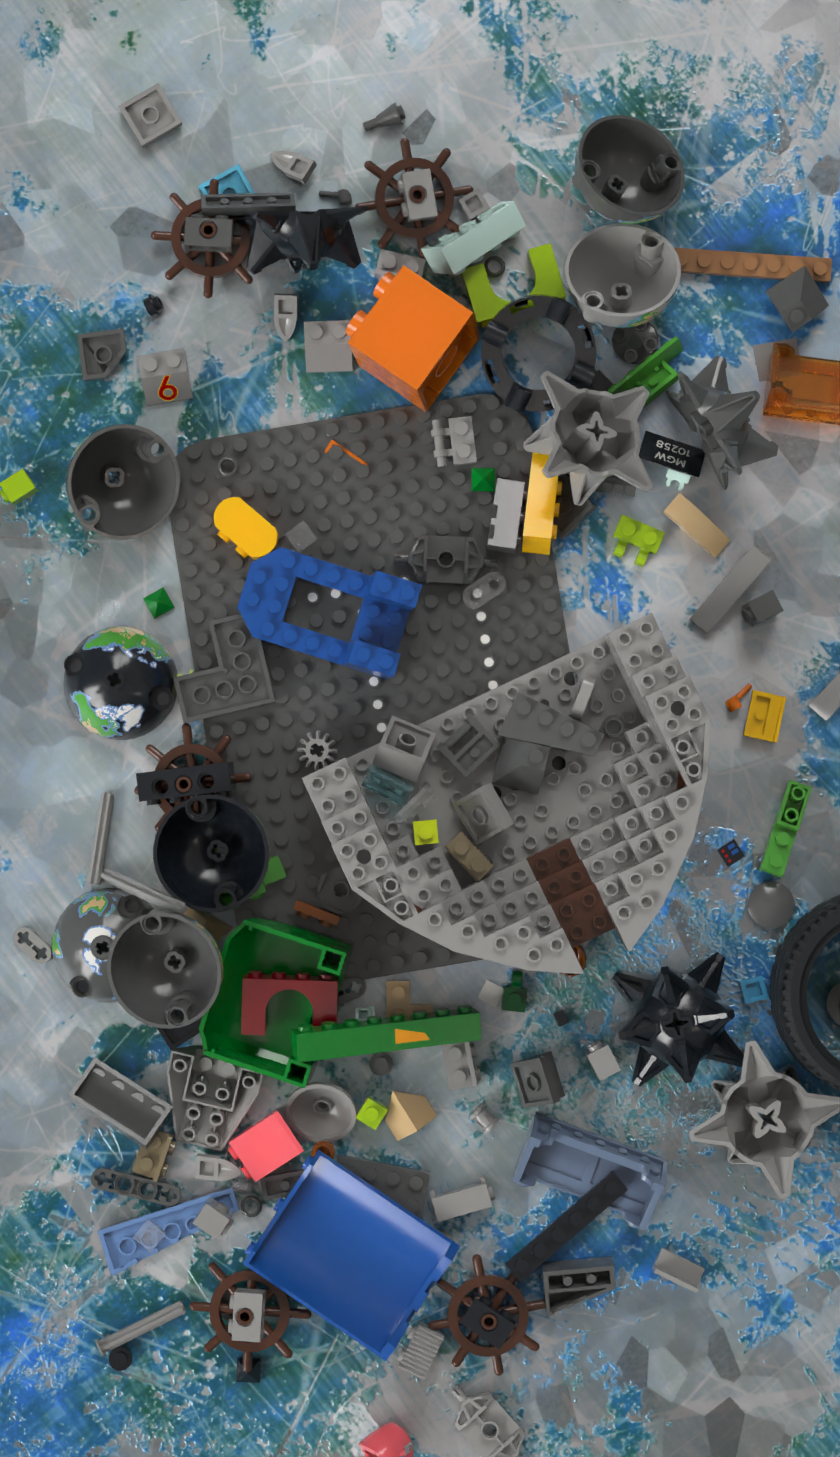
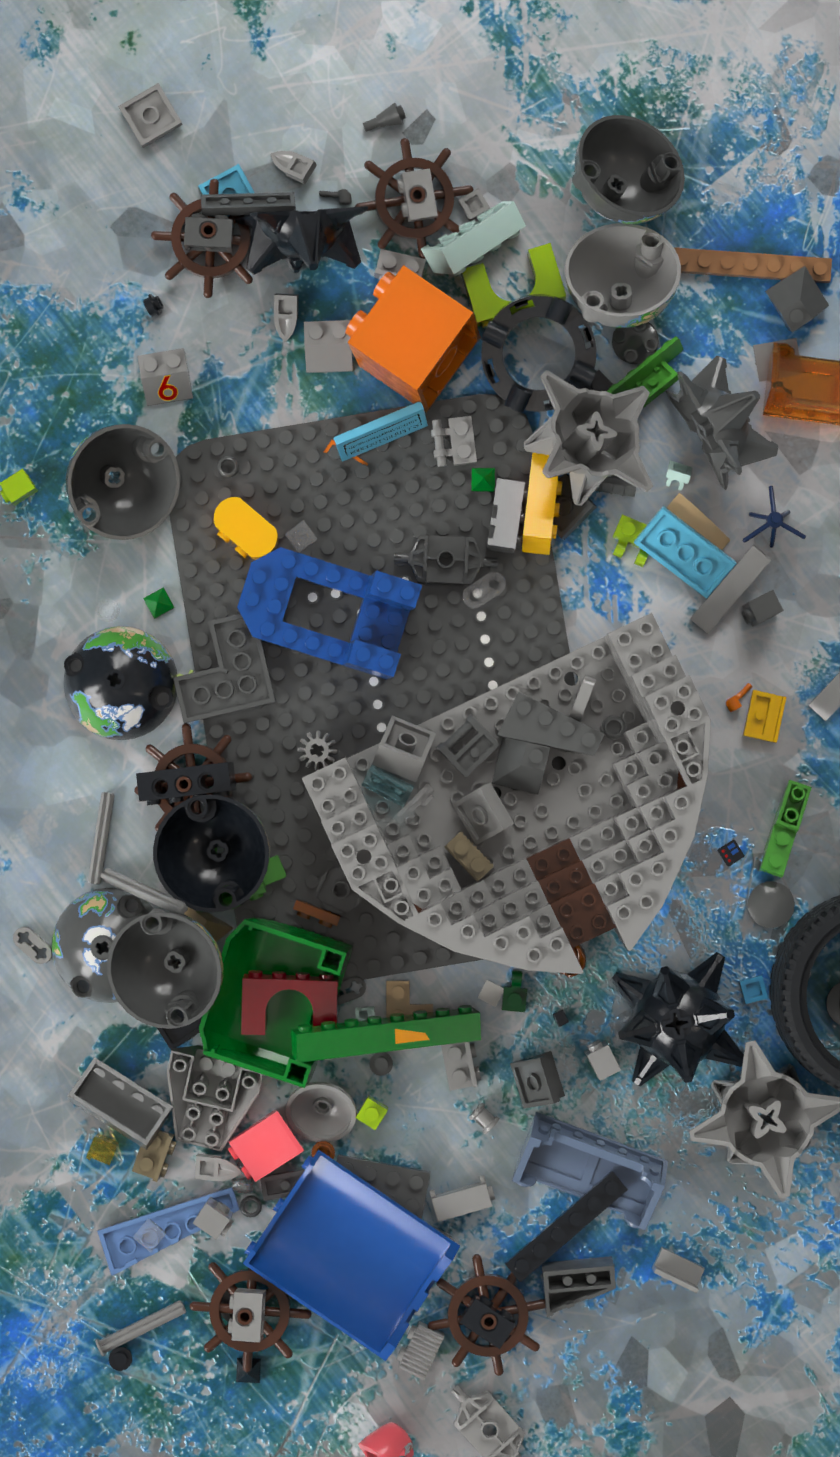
(101, 353): dark grey plate -> none
(102, 1149): none -> clear yellow panel
(136, 1183): dark grey beam -> none
(381, 431): none -> medium azure tile
(408, 1114): tan slope -> none
(425, 832): neon yellow plate -> none
(496, 274): dark grey piece -> none
(672, 454): black sticker -> none
(685, 552): none -> medium azure tile
(773, 521): none -> dark blue plant

